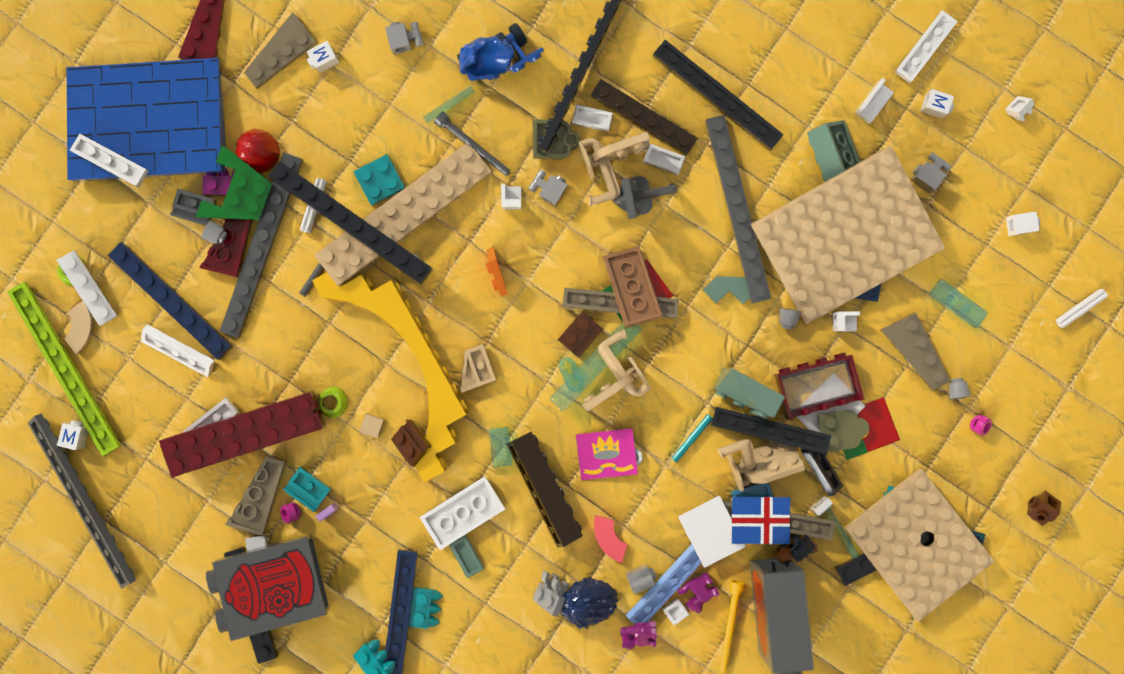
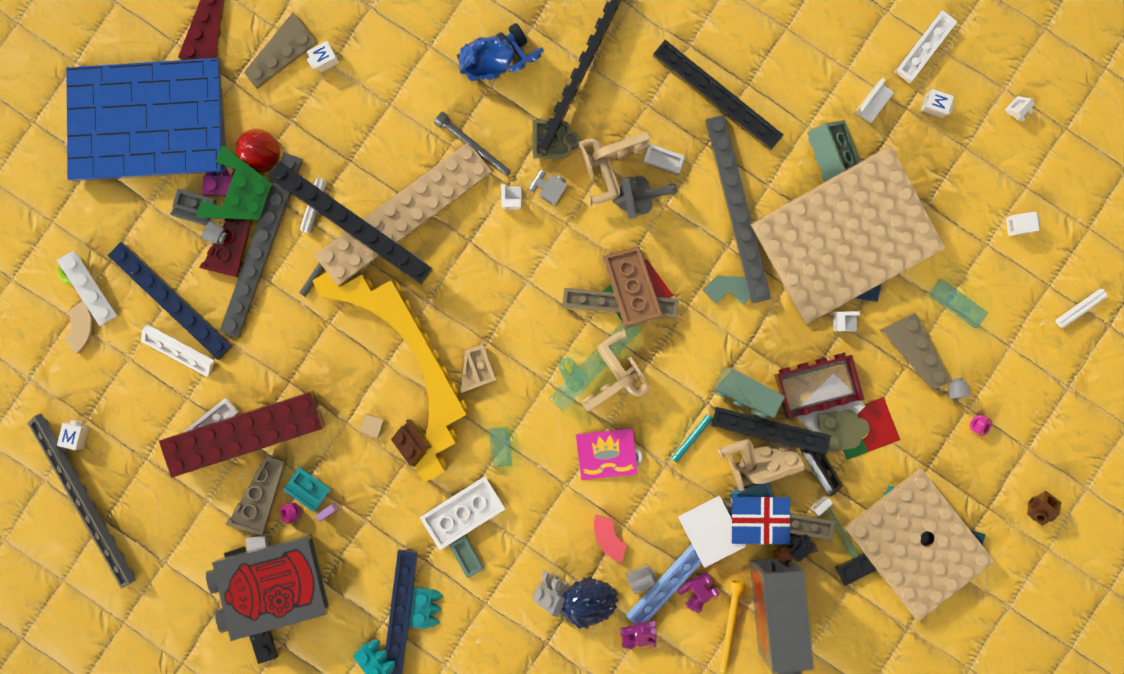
(64, 368): lime plate -> none
(109, 160): white plate -> none
(341, 398): lime piece -> none
(379, 180): teal plate -> none
(400, 39): light grey brick -> none
(448, 104): clear light blue bar -> none
(493, 267): orange wing -> none
(544, 489): dark brown brick -> none
(580, 334): reddish brown plate -> none
(592, 118): white tile -> none
(643, 117): dark brown plate -> none
(675, 611): white tile -> none
(788, 318): light grey hat -> none
(929, 175): light grey brick -> none

